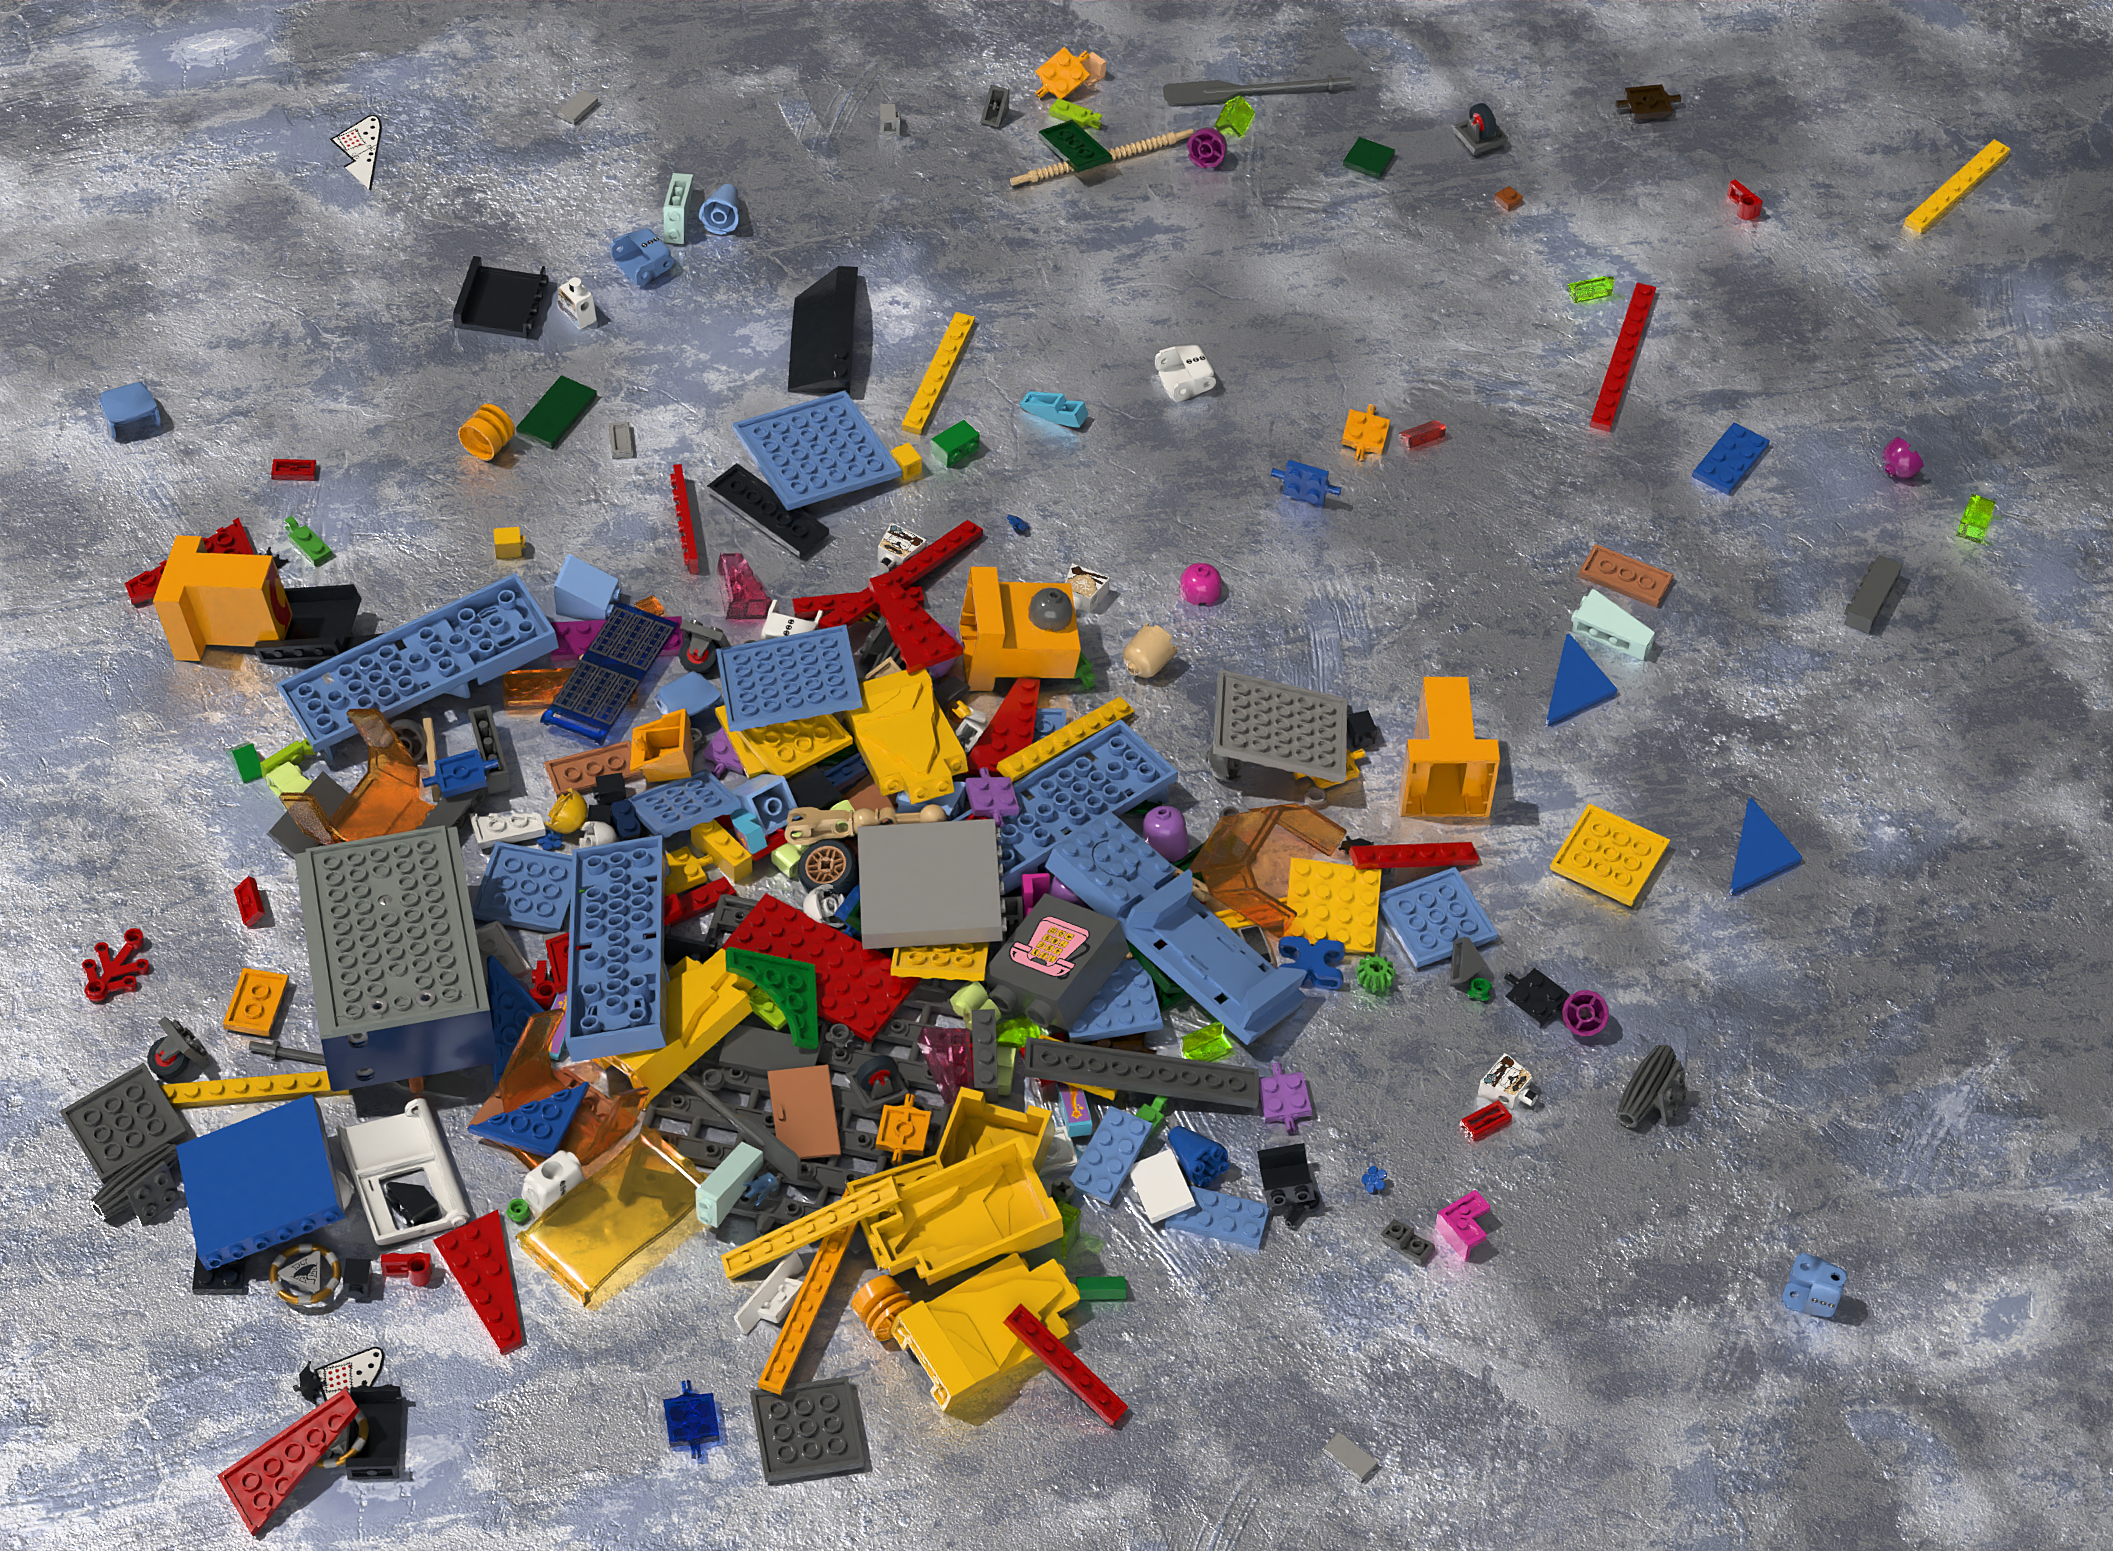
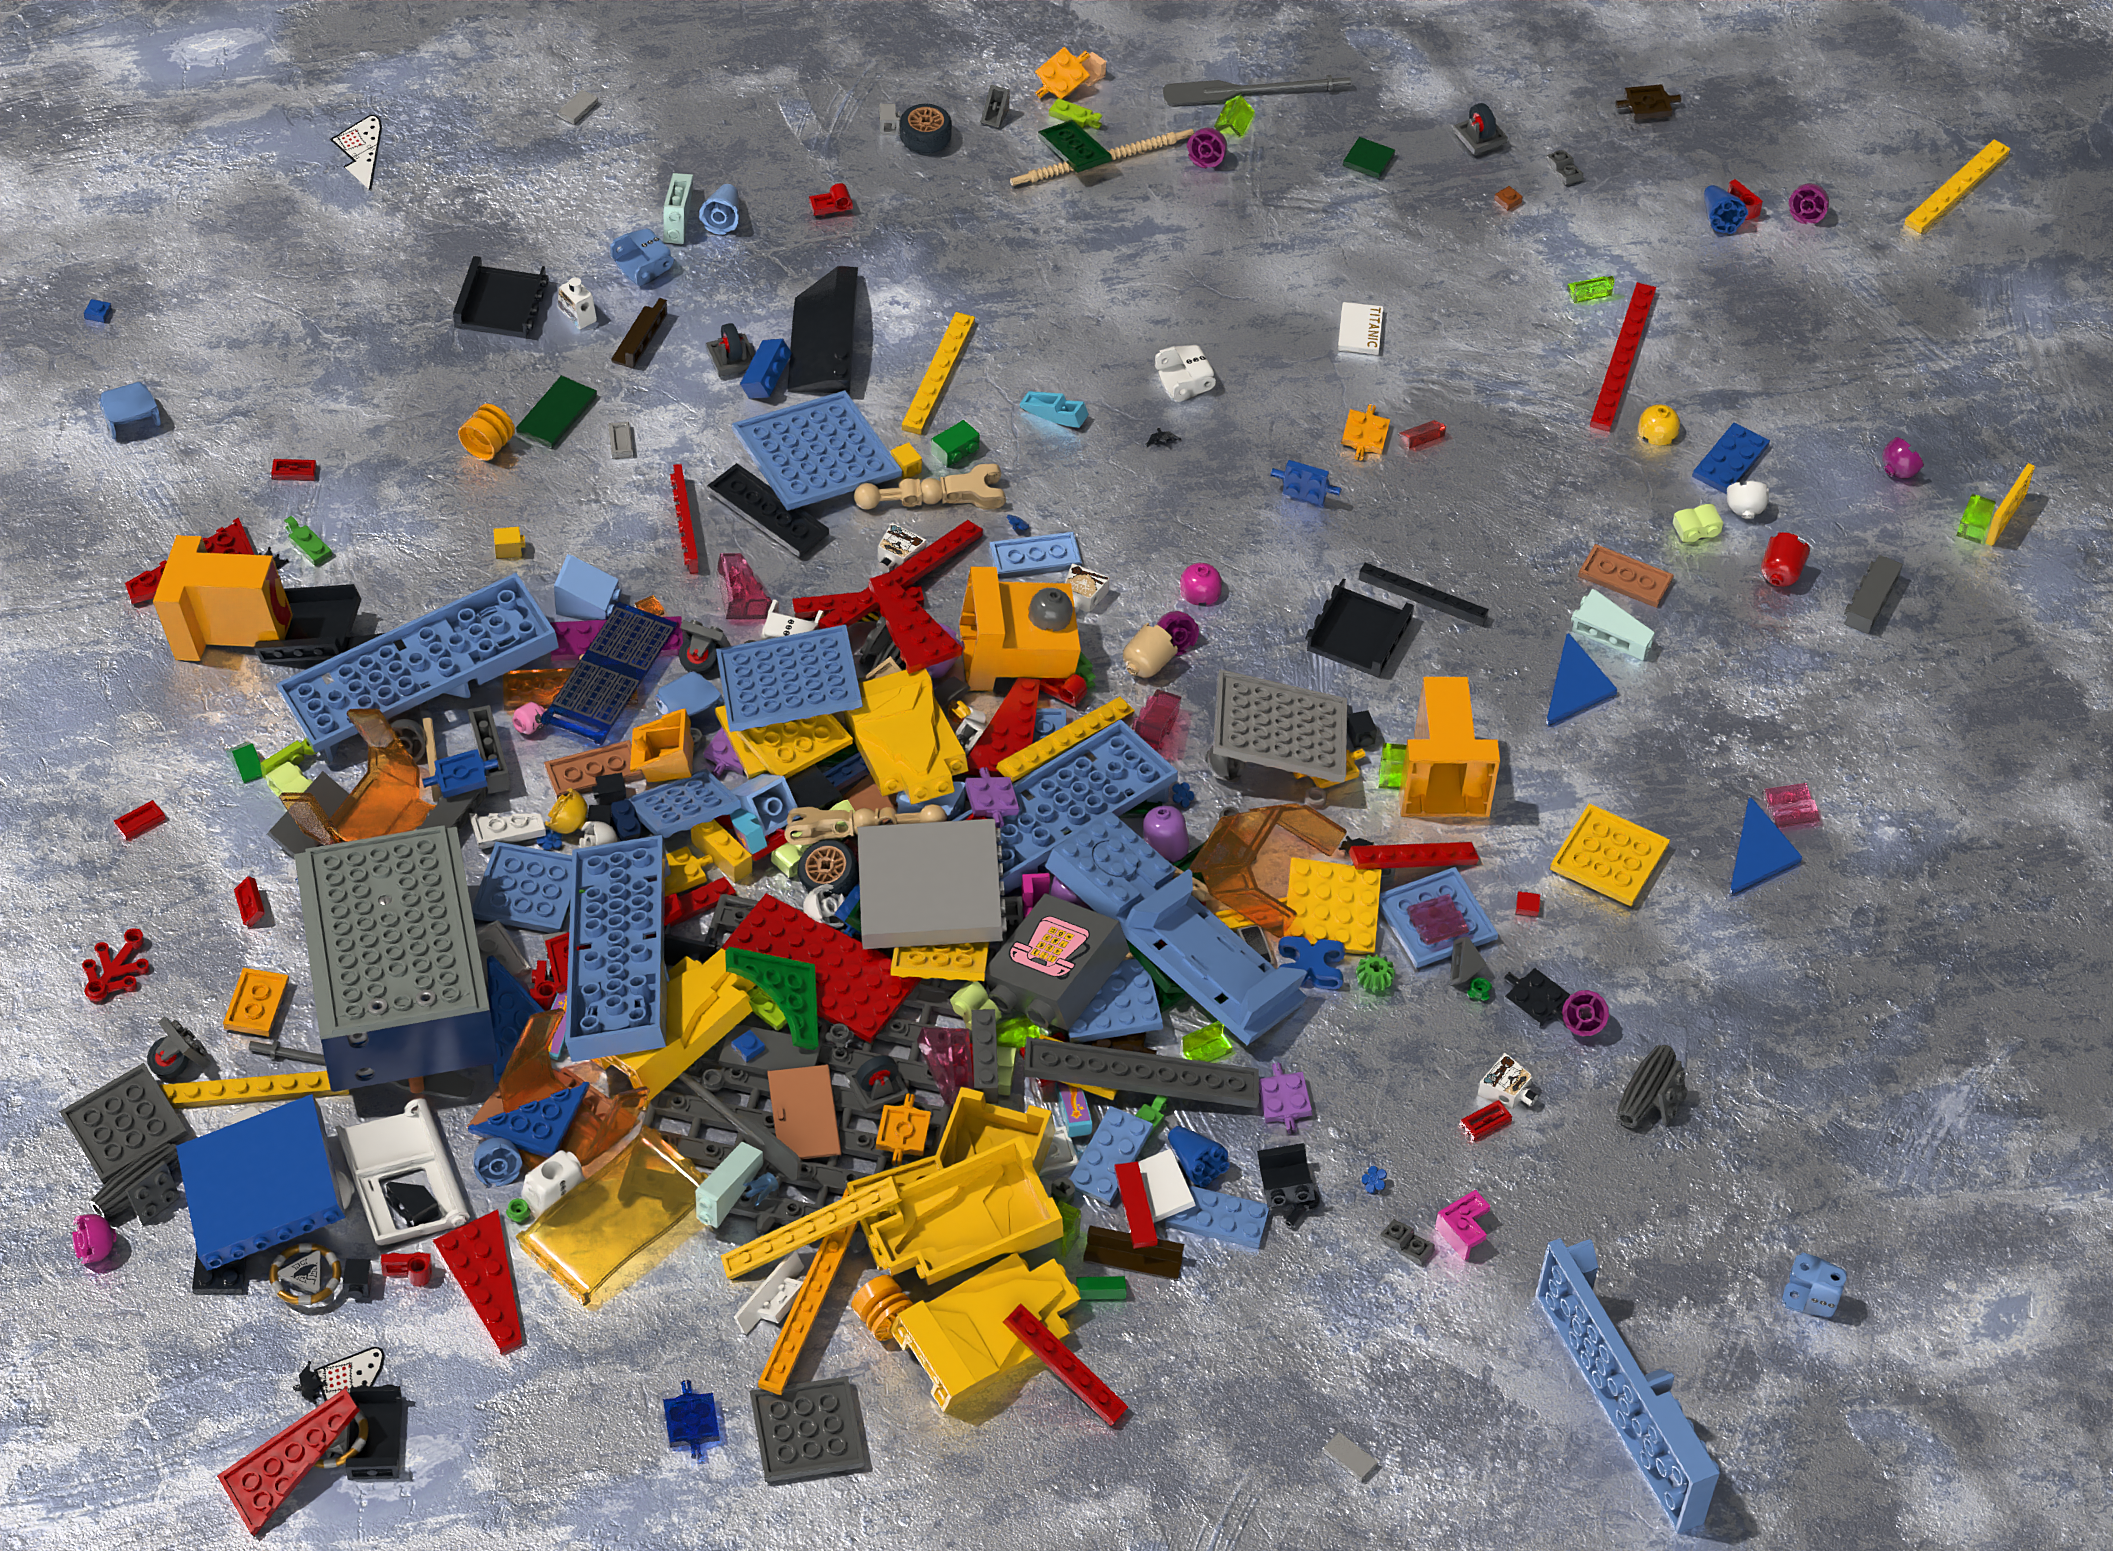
(93, 1238): none -> dark pink cylinder
(97, 310): none -> blue plate
(139, 820): none -> red tile
(497, 1161): none -> medium blue cylinder
(528, 718): none -> bright pink head
(640, 334): none -> dark brown panel
(730, 352): none -> dark grey plate
(748, 1046): none -> blue plate
(765, 368): none -> blue brick
(836, 200): none -> red plate
(925, 128): none -> black wheel
(950, 489): none -> tan piece
(1035, 554): none -> light blue tile
(1068, 690): none -> red plate
(1115, 1250): none -> dark brown panel
(1135, 1205): none -> red tile
(1157, 718): none -> clear pink wedge
(1162, 436): none -> black piece
(1181, 628): none -> magenta cylinder
(1182, 794): none -> blue plant
(1358, 630): none -> black panel
(1360, 328): none -> white tile
(1391, 766): none -> clear neon green panel
(1423, 594): none -> black piece
(1437, 919): none -> clear pink slope
(1527, 904): none -> red tile
(1564, 167): none -> dark grey slope
(1646, 1412): none -> medium blue piece
(1659, 424): none -> yellow cylinder
(1697, 523): none -> yellowish green brick
(1724, 209): none -> blue cone
(1748, 499): none -> white cylinder
(1784, 559): none -> red cylinder
(1791, 805): none -> clear pink slope
(1809, 203): none -> magenta cylinder
(2010, 504): none -> yellow tile

